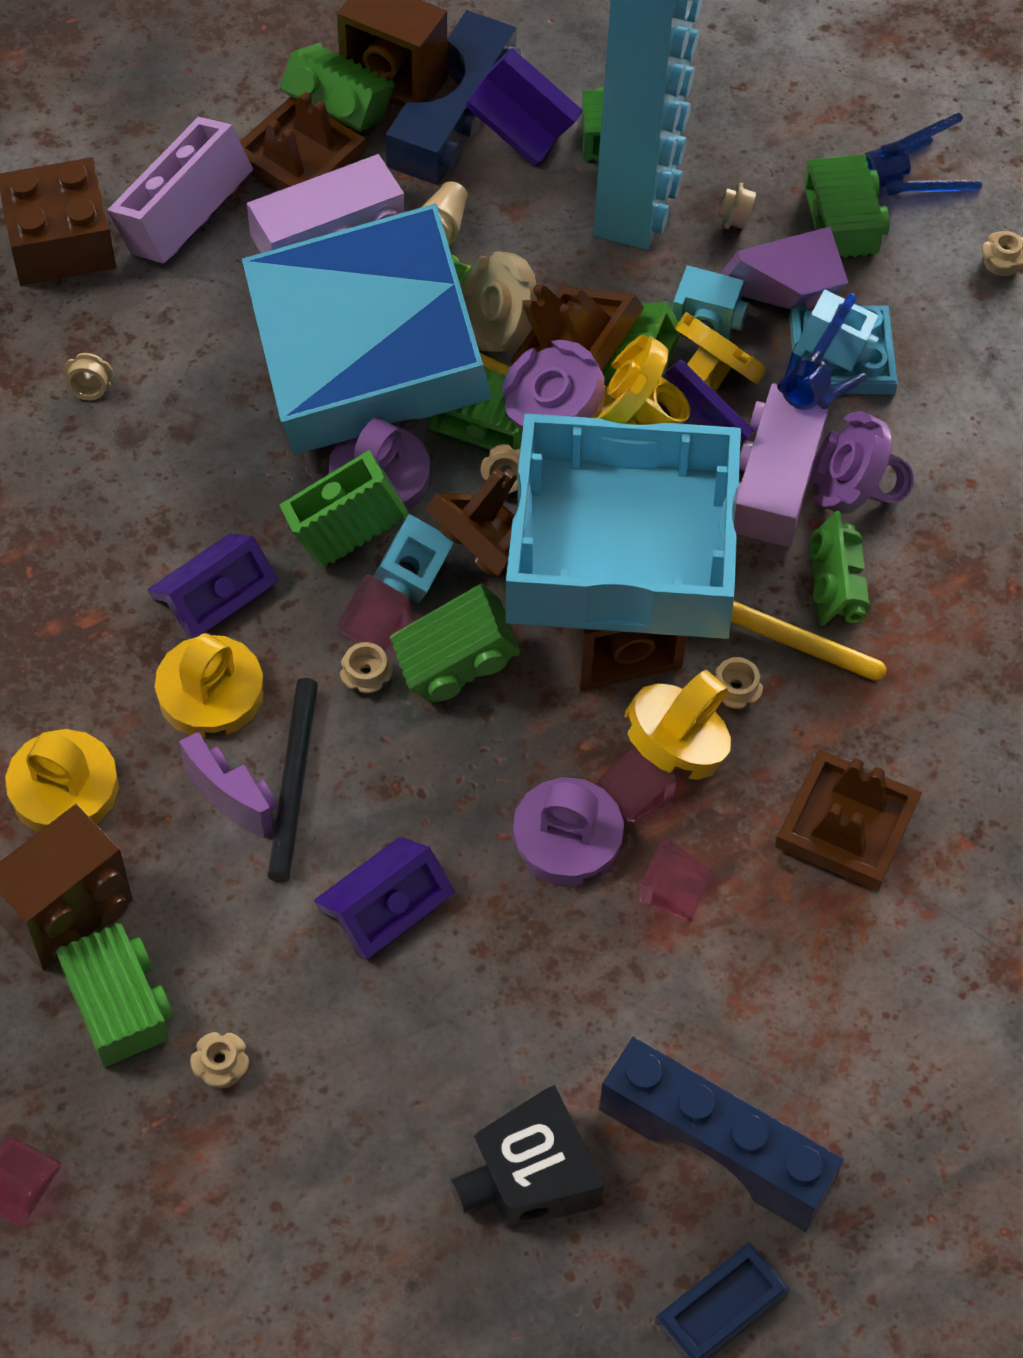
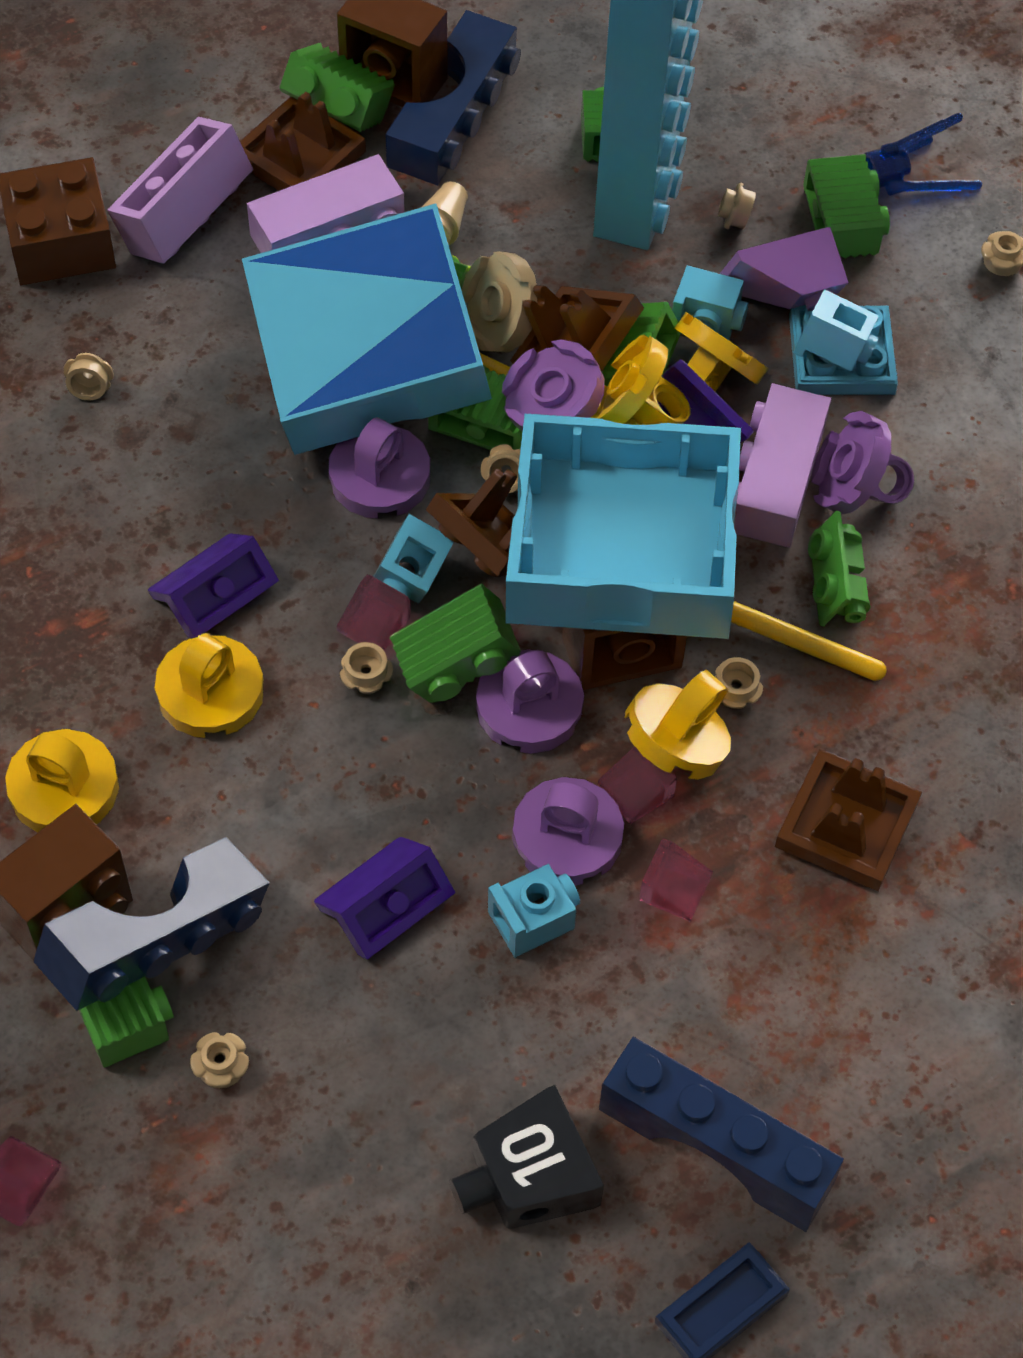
(100, 952): none -> arch
(229, 791): medium lavender slope -> none
(292, 780): black bar -> none
(344, 509): bright green brick -> none
(522, 106): dark purple panel -> none
(530, 702): none -> medium lavender tile
(531, 924): none -> medium azure brick
(809, 379): clear blue plant -> none

